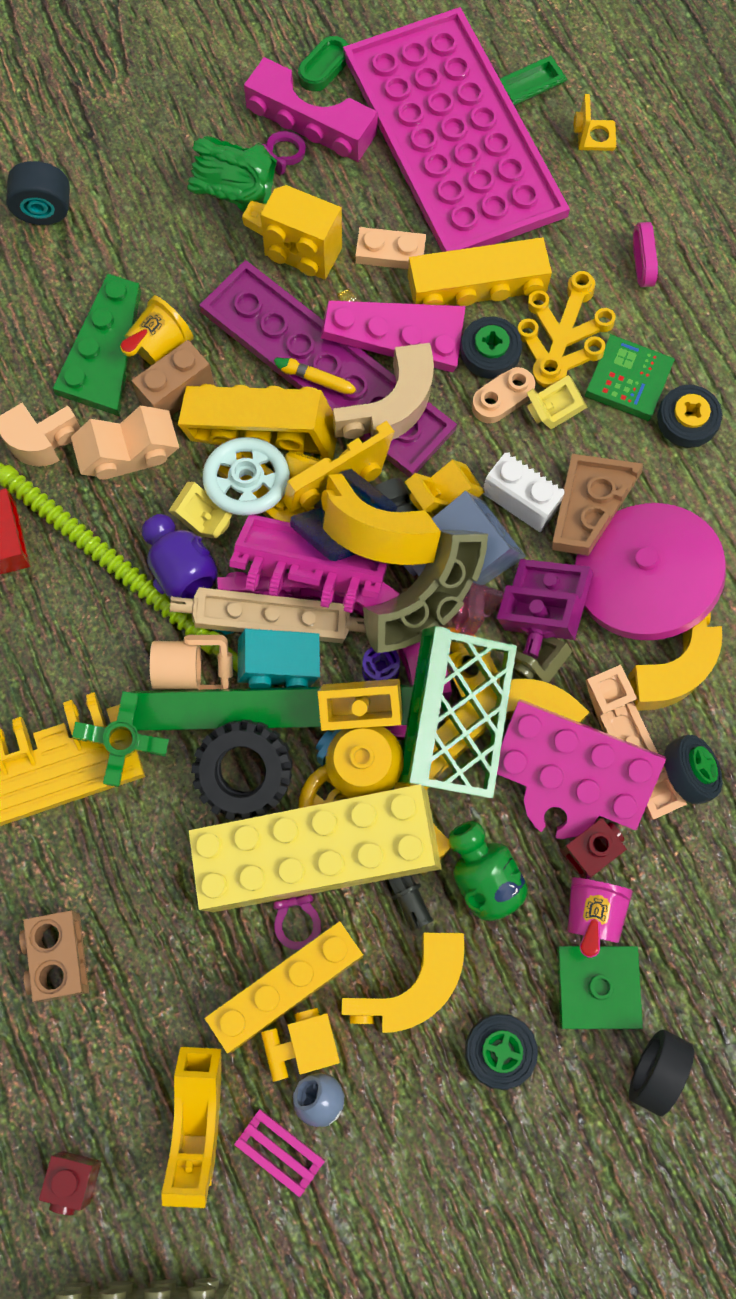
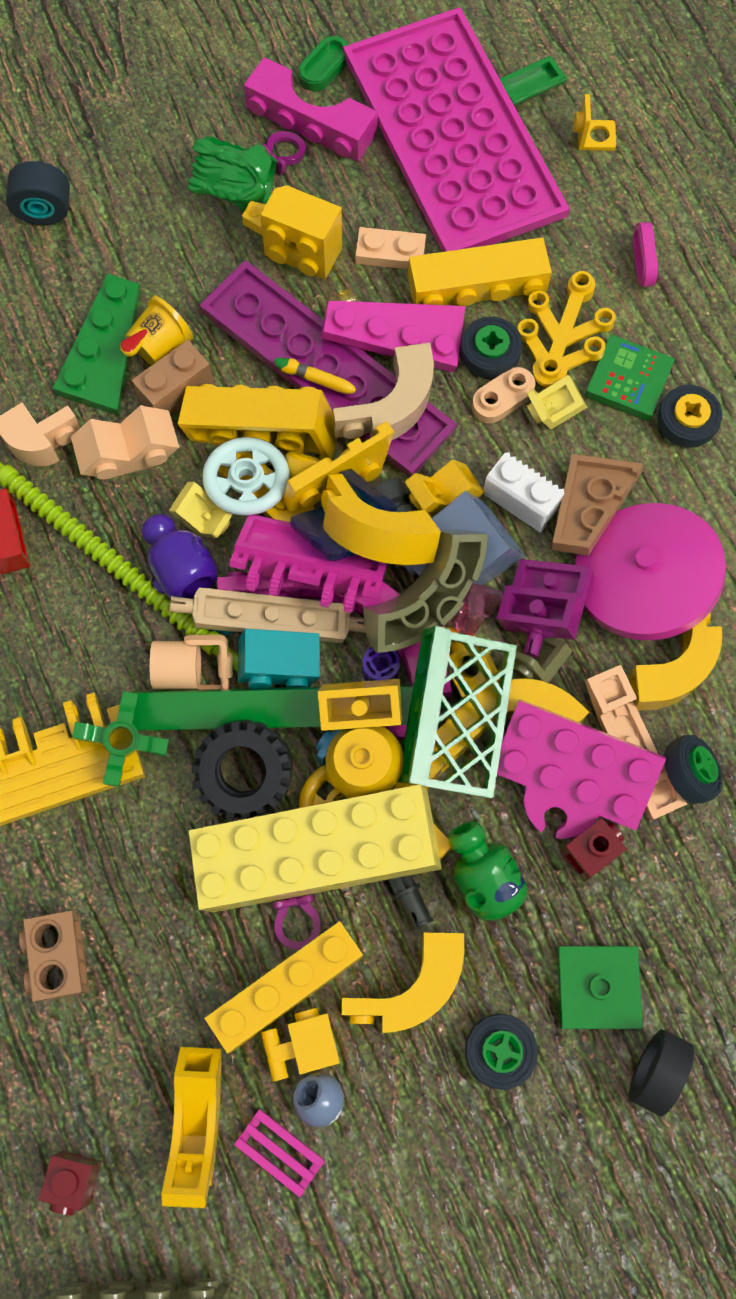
(597, 913): dark pink hat -> none

